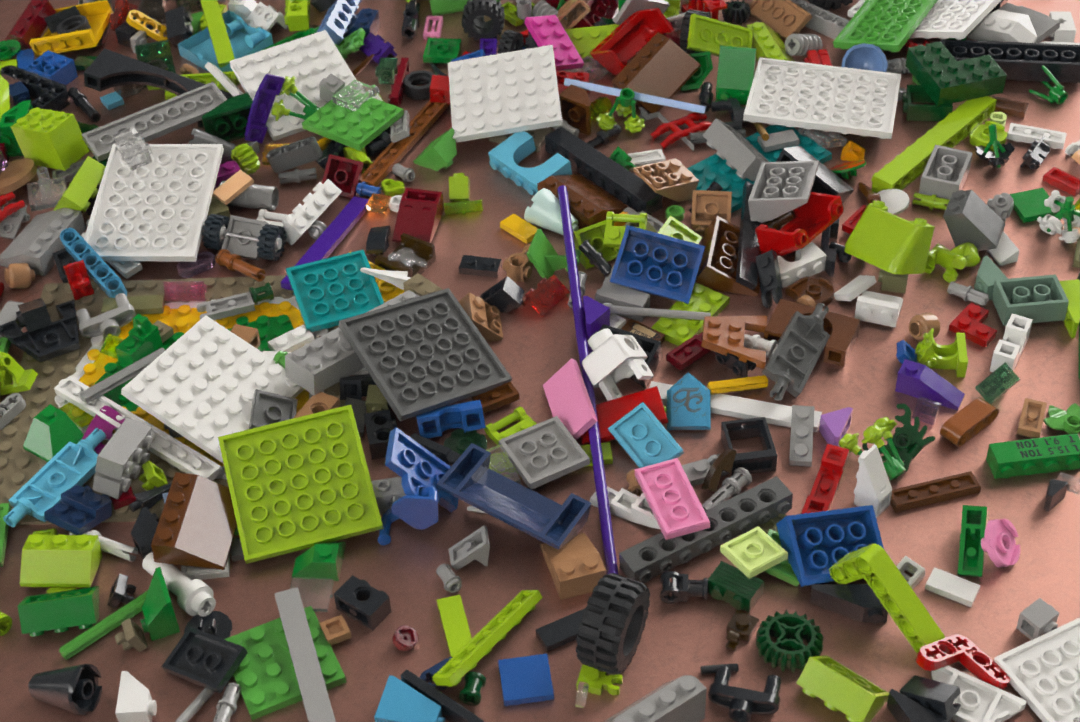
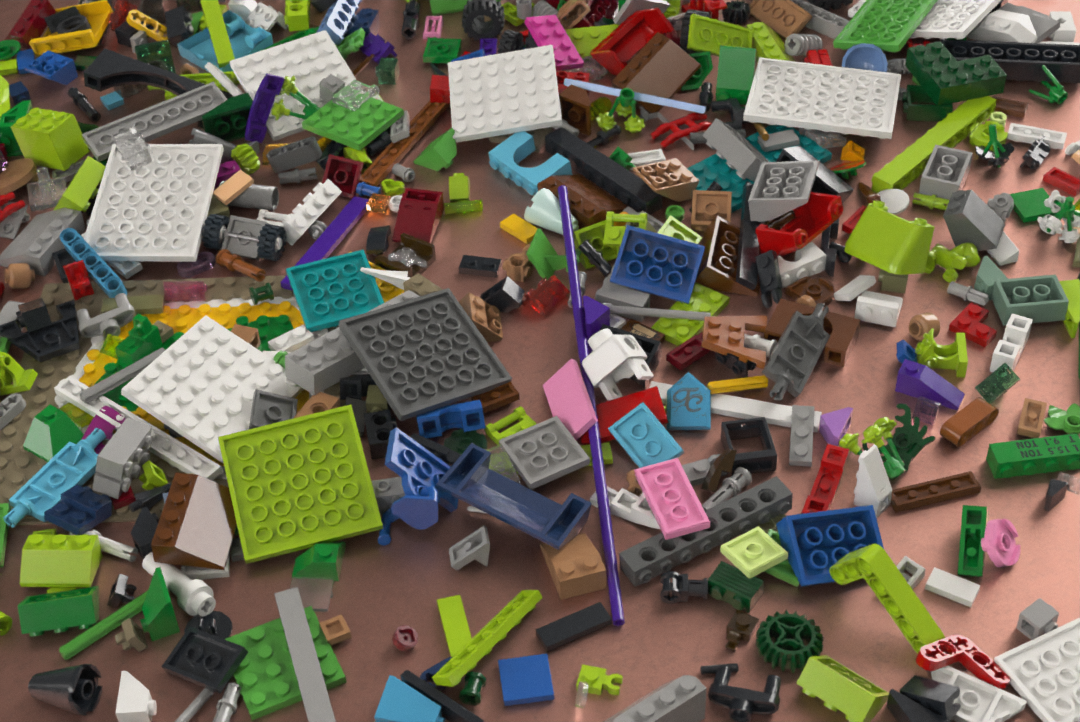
(48, 93): black beam -> none
(227, 306): light grey hinge -> none
(362, 602): black brick -> none
(397, 88): dark red plate -> none
(415, 78): black tyre -> none
(451, 582): light grey pin -> none
(613, 623): black tyre -> none
(851, 601): black slope -> none

